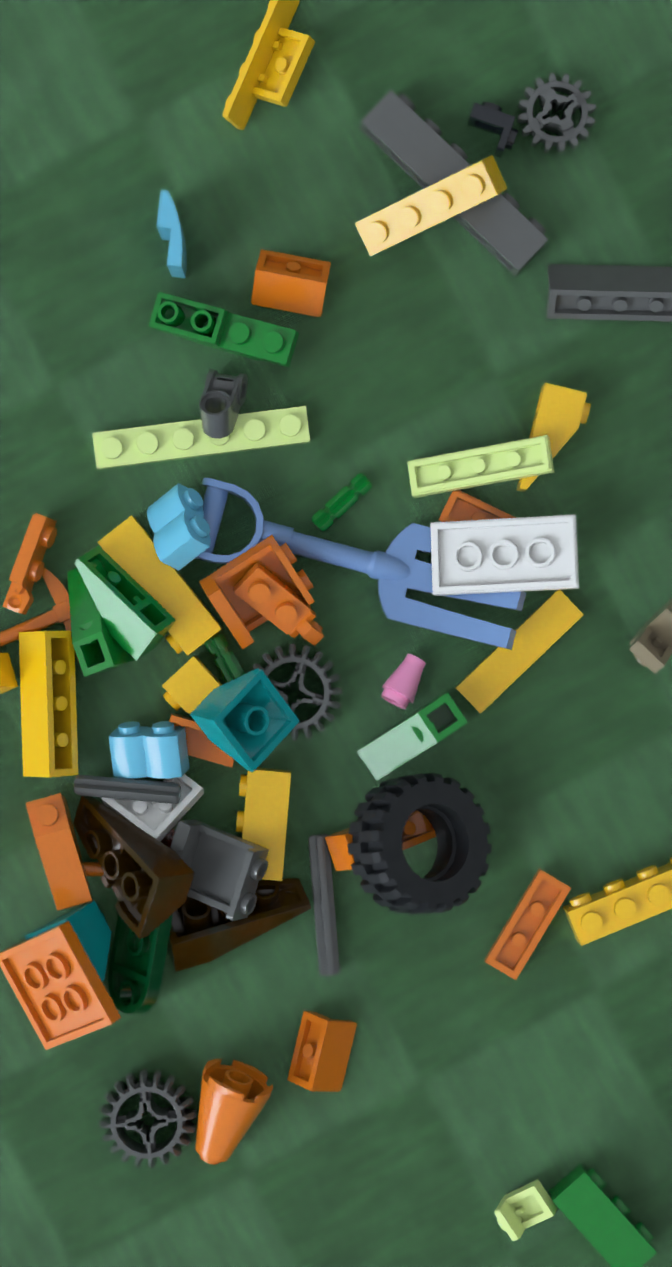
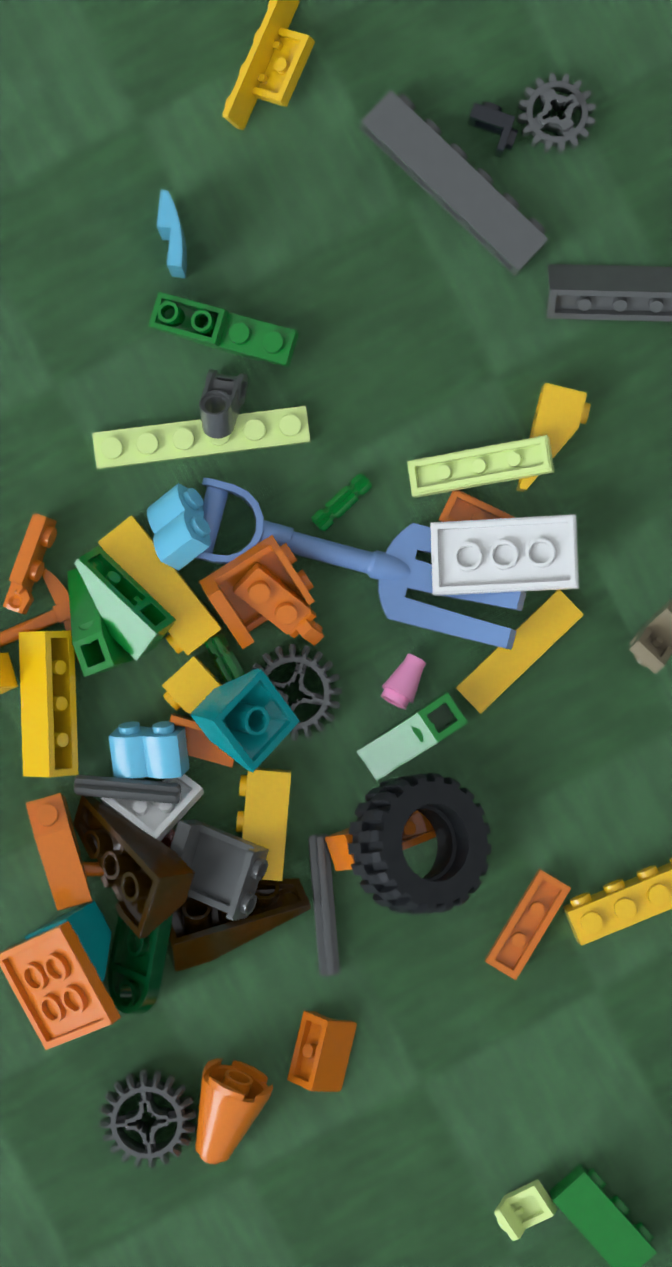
(290, 283): orange panel -> none
(431, 205): yellow brick -> none

